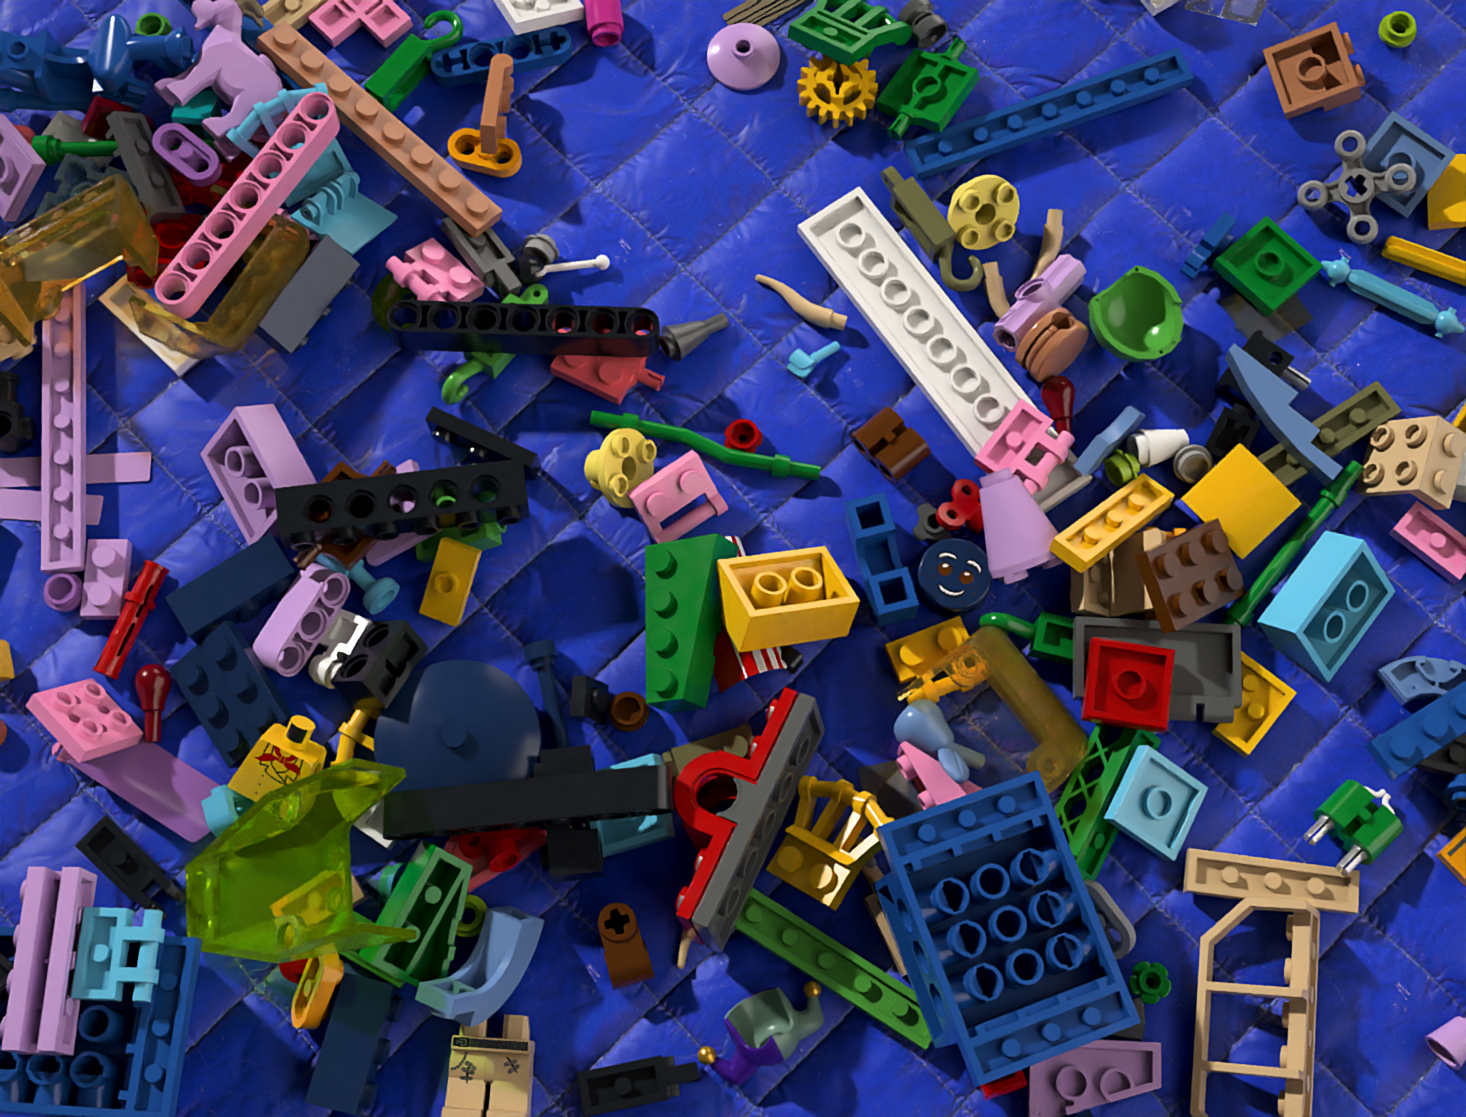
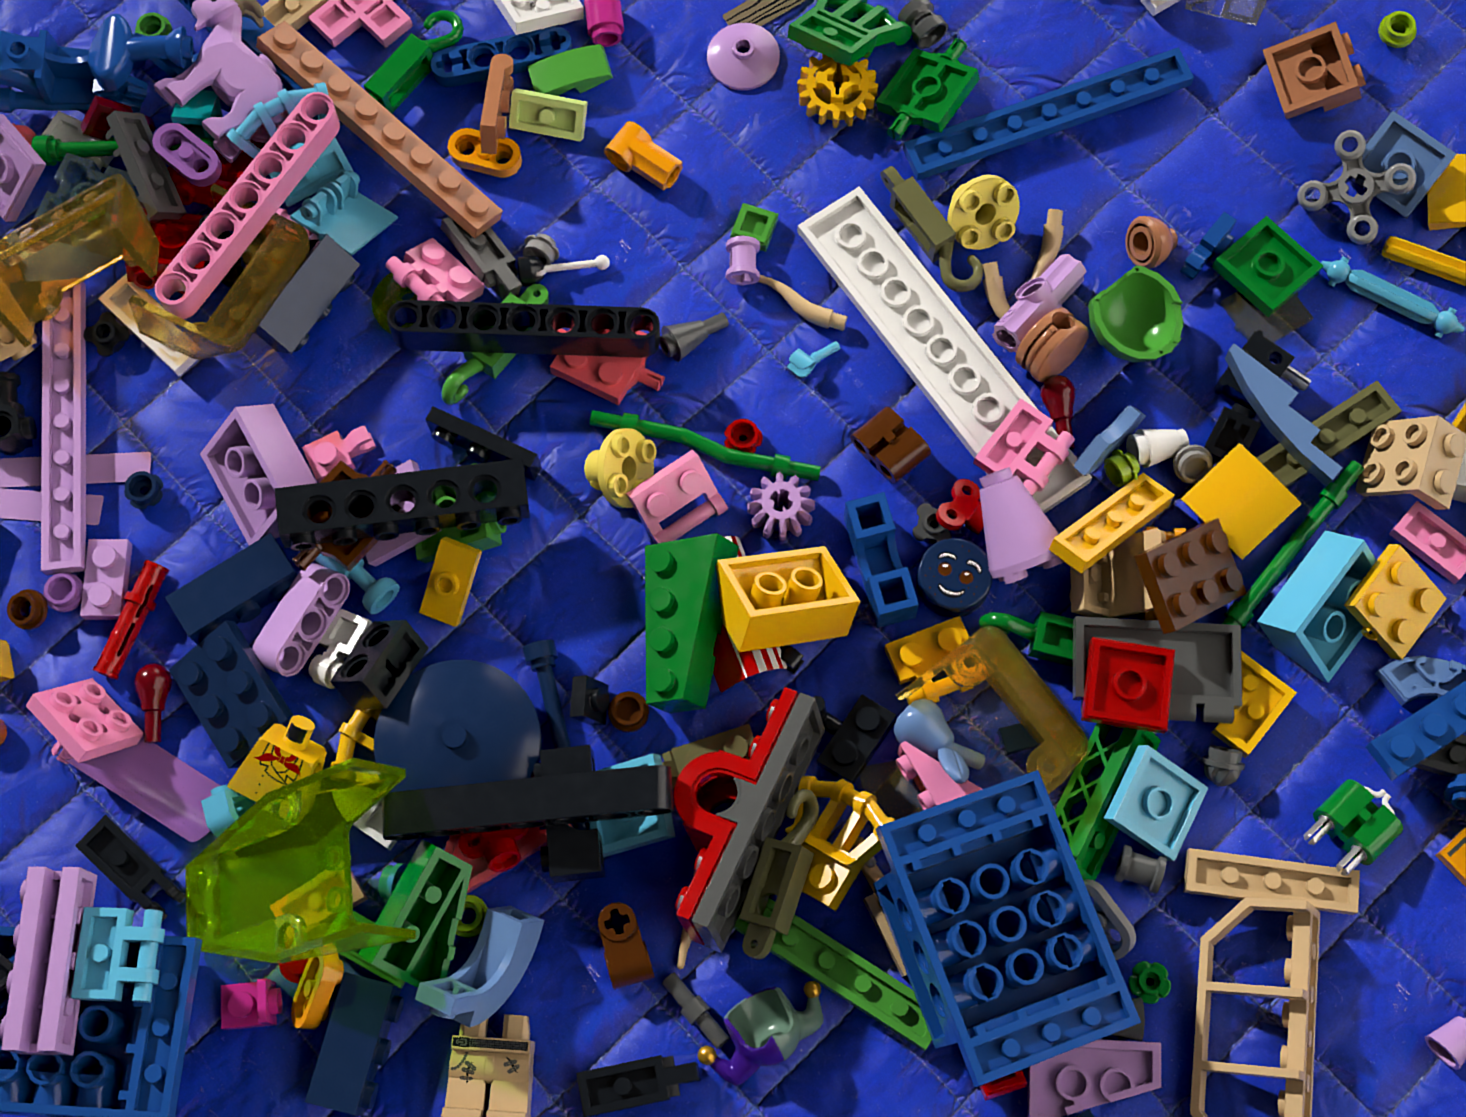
(19, 609): none -> reddish brown plate
(114, 342): none -> black plate
(141, 480): none -> dark blue plate
(250, 1004): none -> dark pink bracket
(332, 448): none -> bright pink plate
(547, 114): none -> yellowish green plate
(575, 68): none -> bright green slope
(635, 151): none -> light orange piece
(695, 1010): none -> dark grey bar
(742, 260): none -> lavender bush
(755, 223): none -> bright green tile
(773, 493): none -> lavender gear
(782, 873): none -> olive piece
(854, 738): none -> black plate
(1015, 739): none -> dark blue piece
(1140, 869): none -> dark grey bush
(1149, 241): none -> nougat brick
(1223, 765): none -> dark grey plate
(1395, 602): none -> yellow plate

